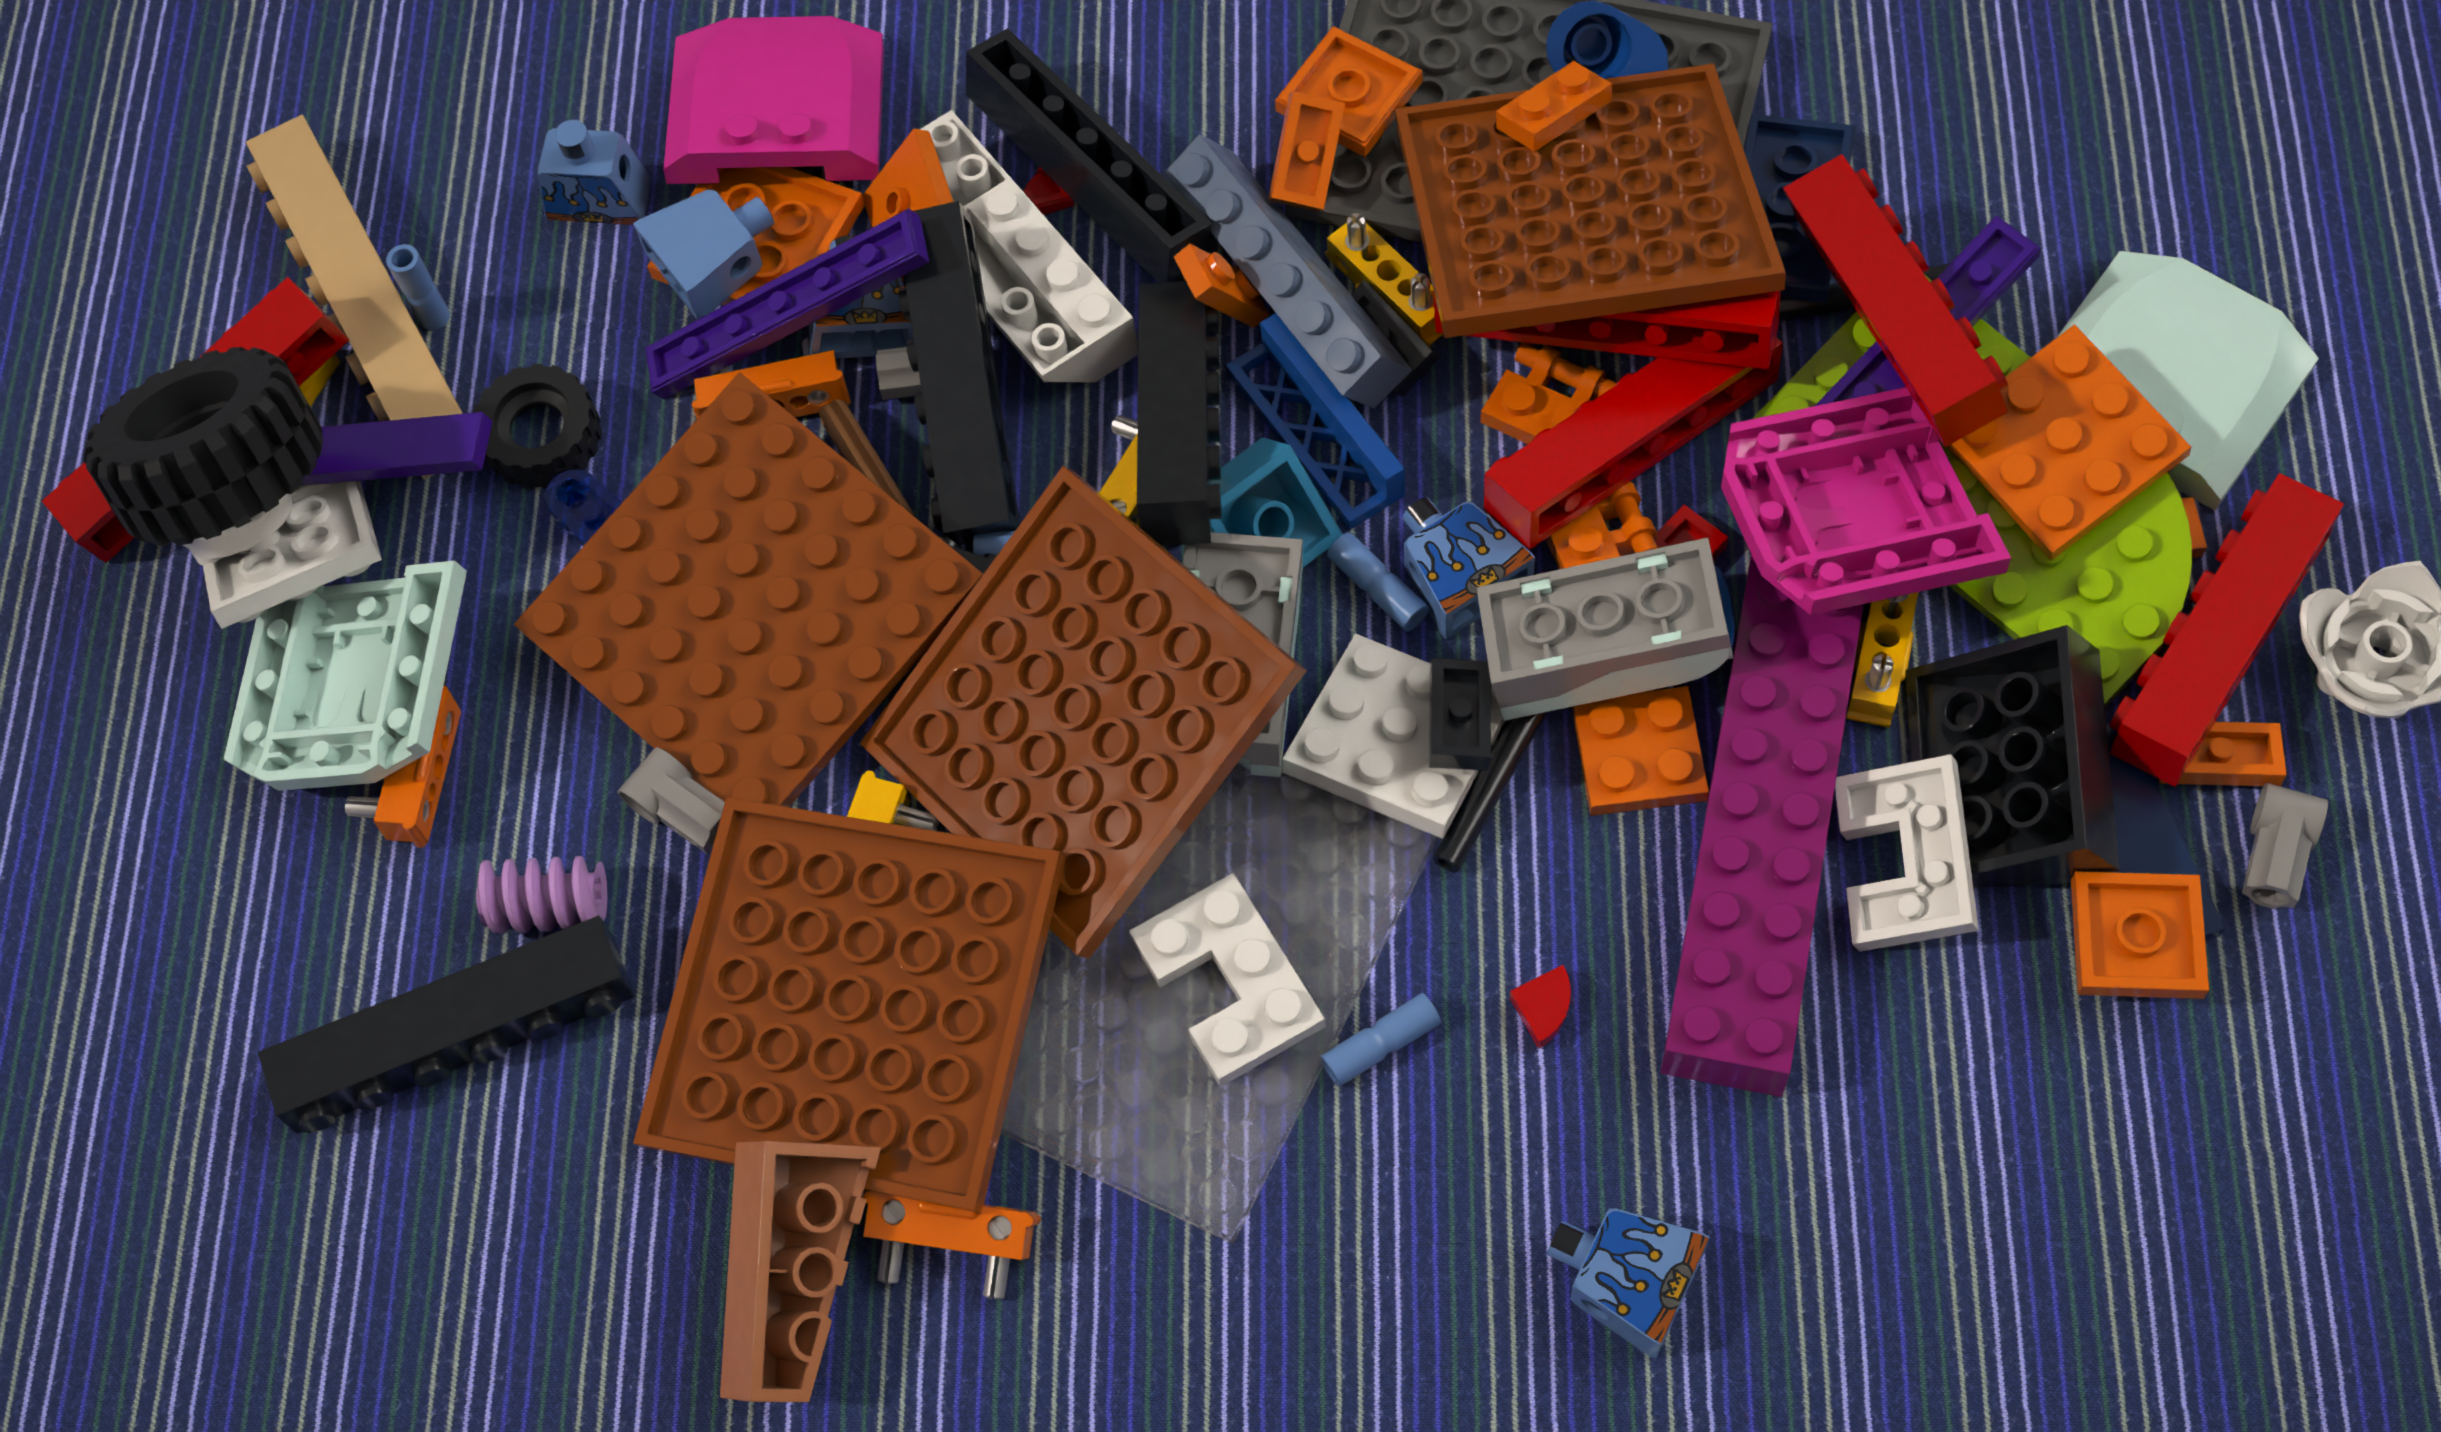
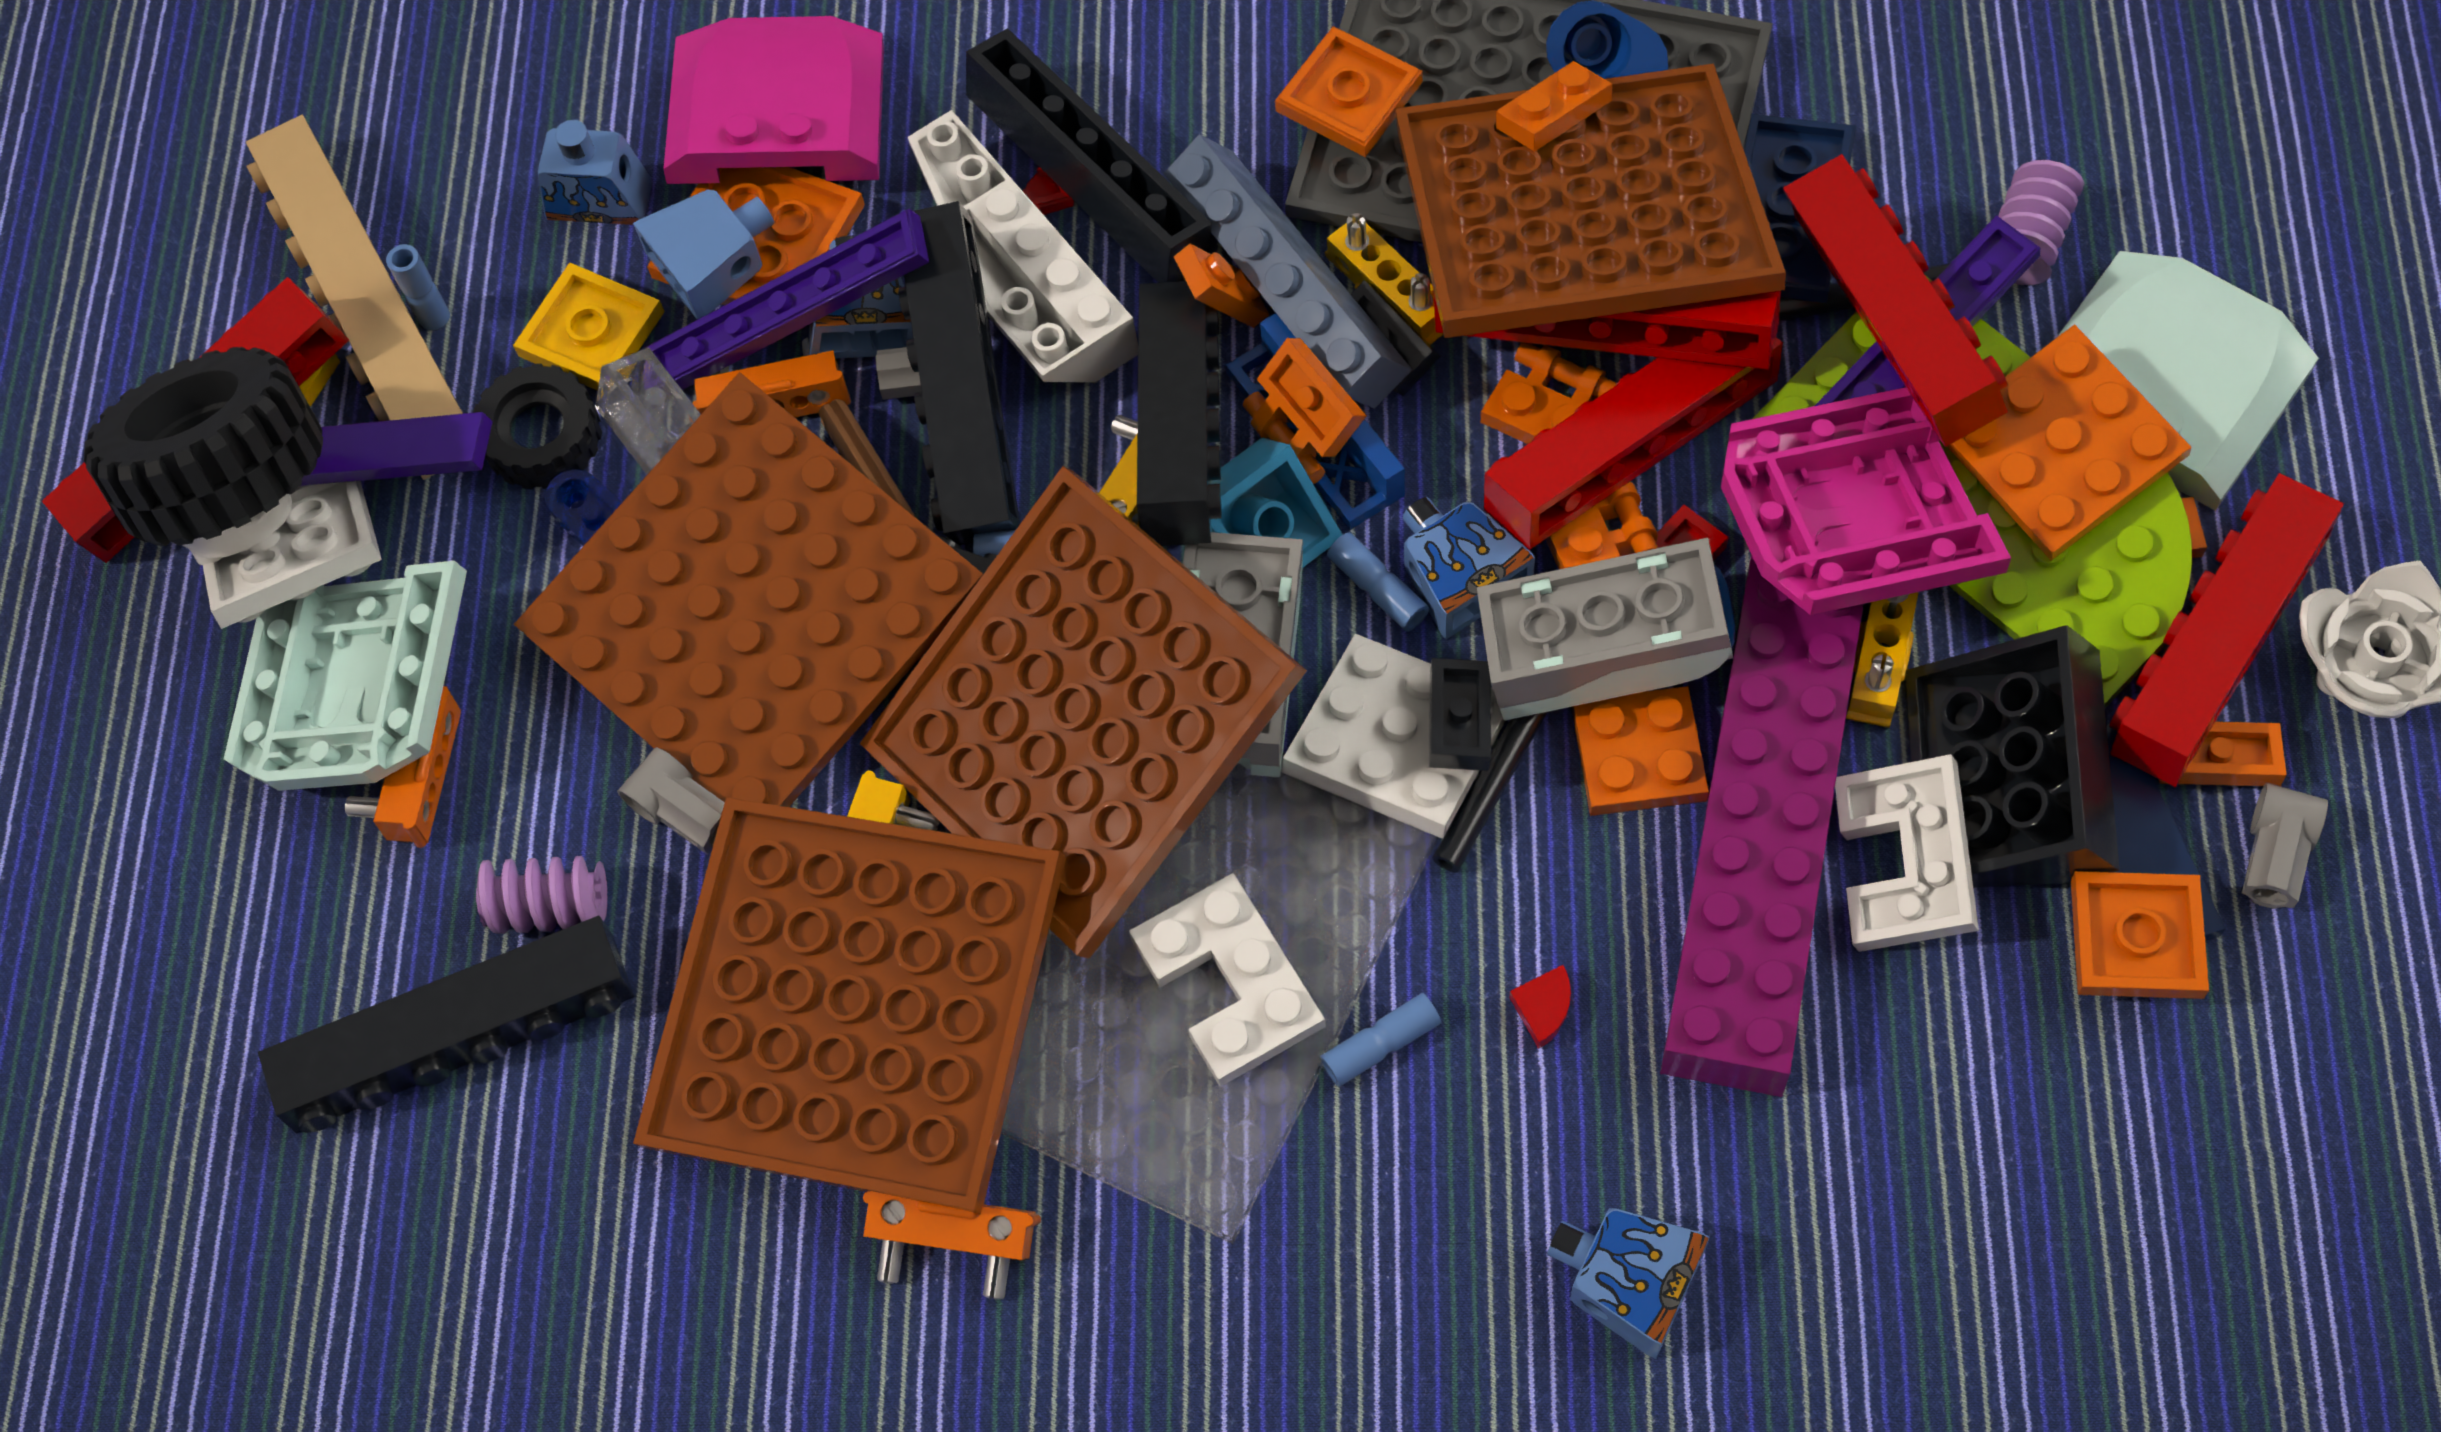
(587, 324): none -> yellow plate
(648, 414): none -> clear brick
(785, 1260): nougat wedge -> none
(908, 180): orange plate -> none
(1306, 151): orange plate -> none
(1312, 401): none -> orange plate
(2040, 209): none -> lavender piece

